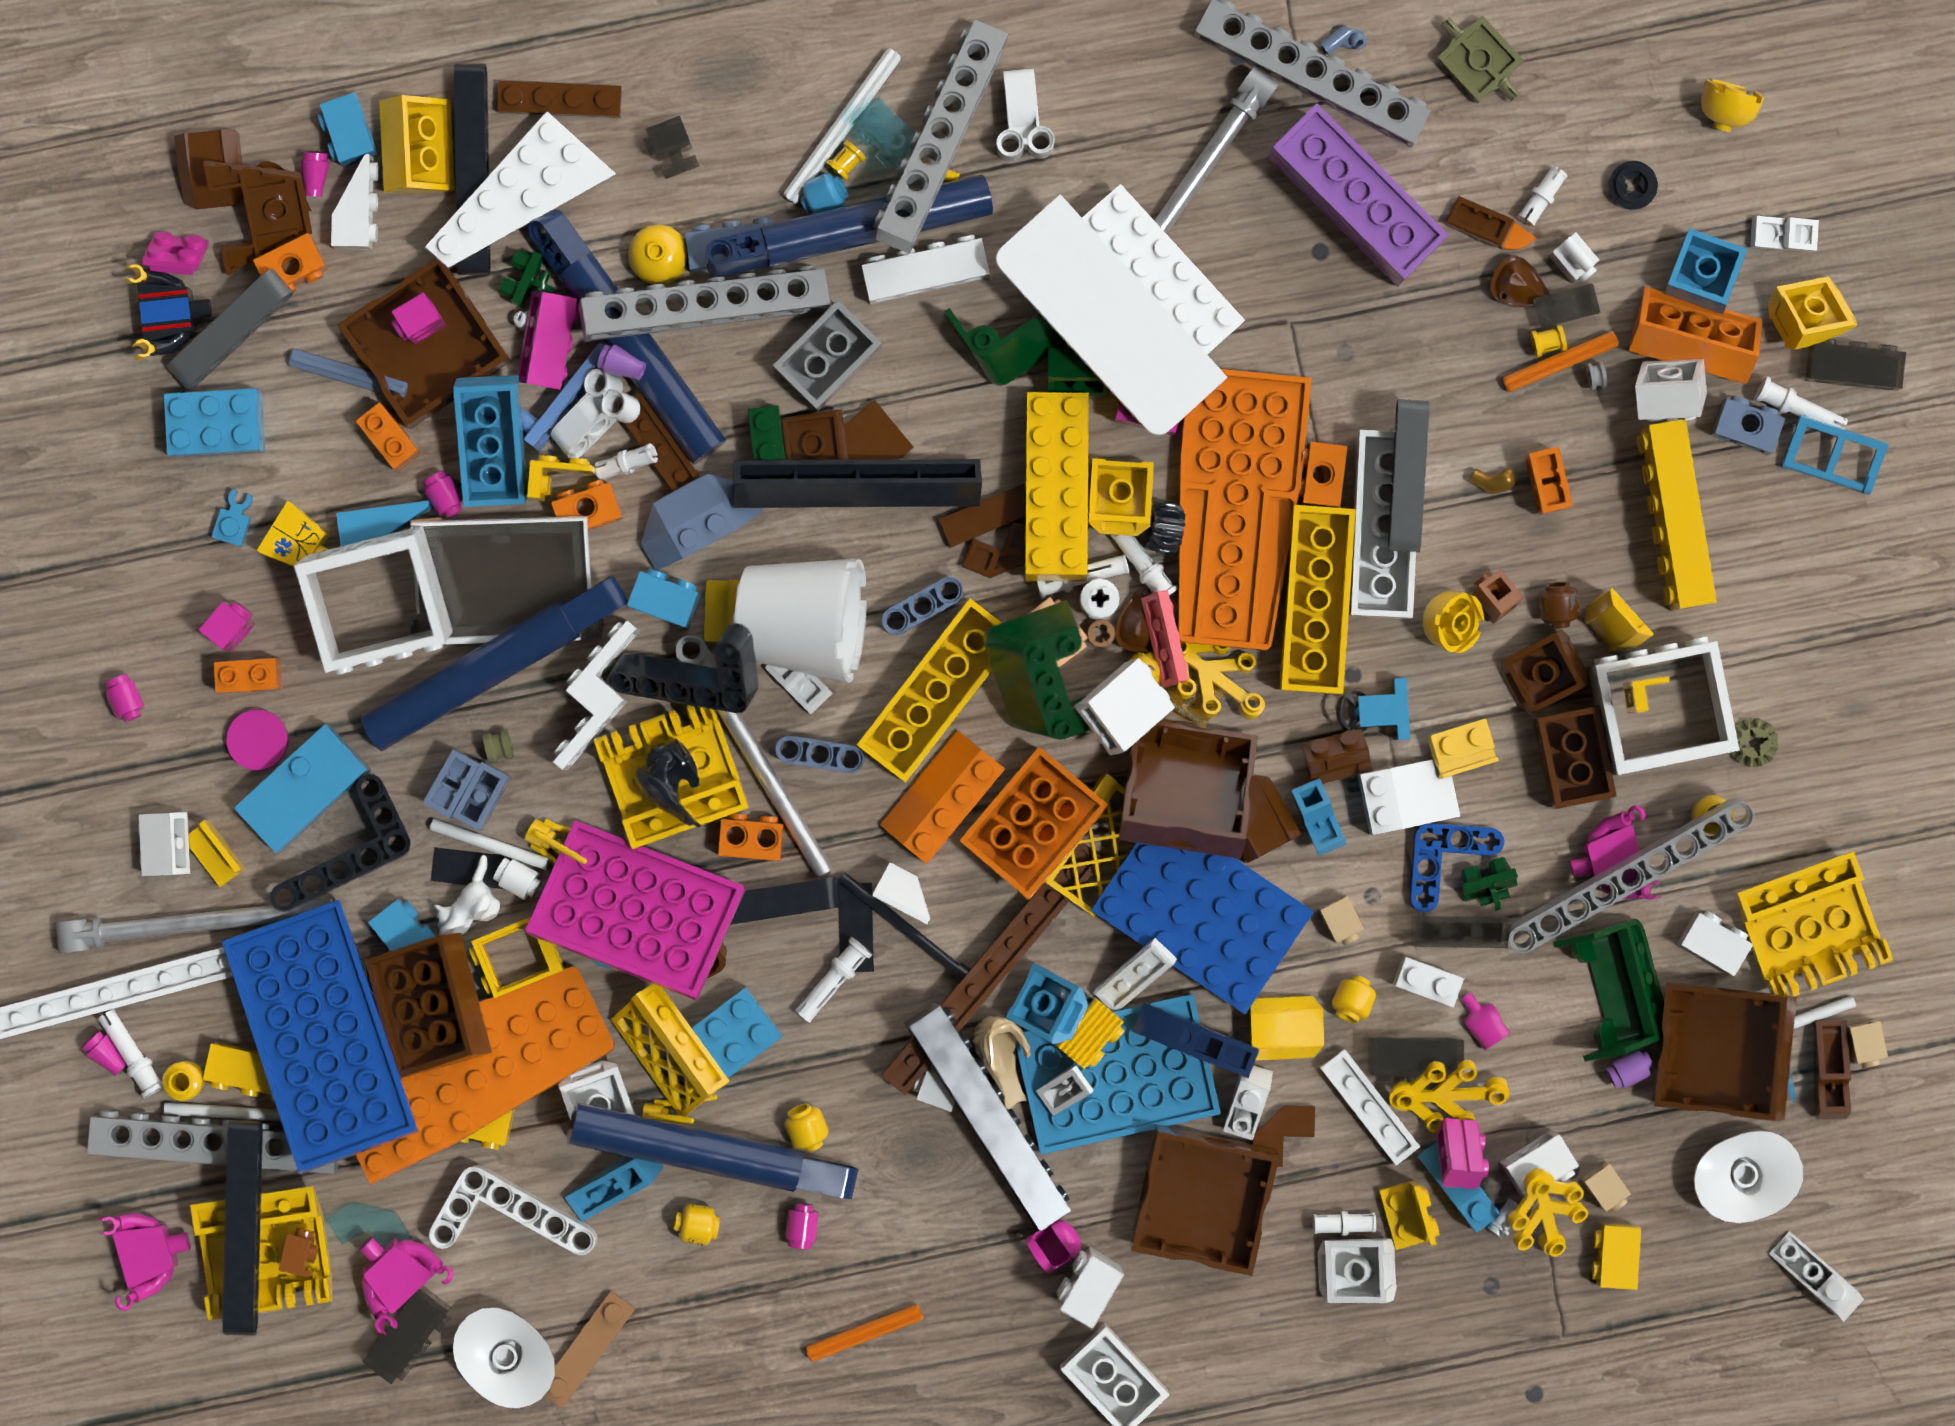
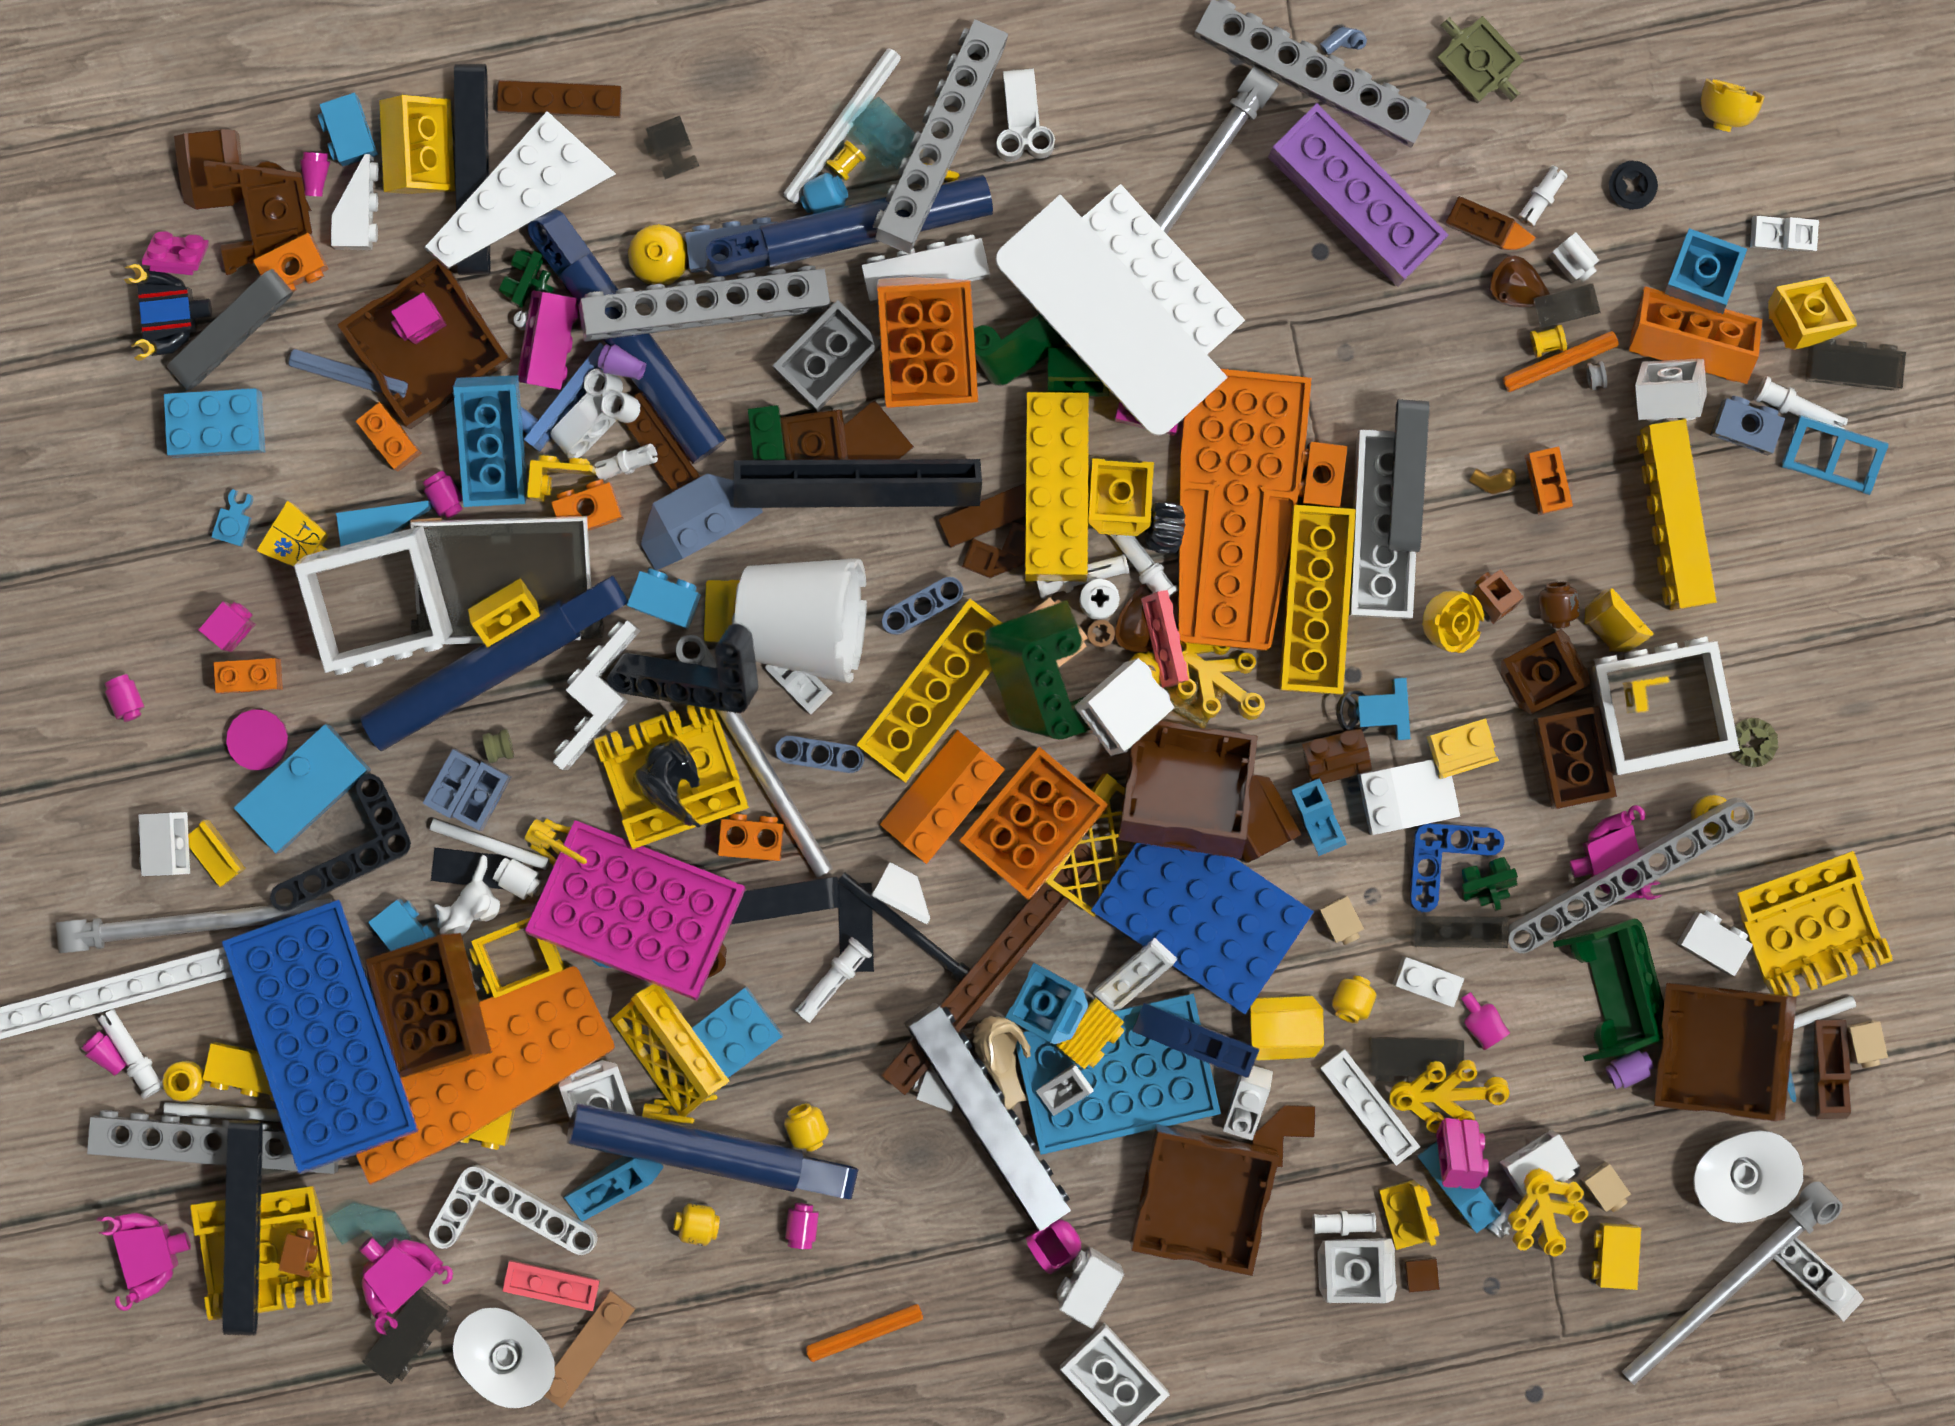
(503, 612): none -> yellow brick
(551, 1285): none -> coral plate
(927, 341): none -> orange slope
(1422, 1275): none -> reddish brown tile
(1815, 1206): none -> flat silver piece

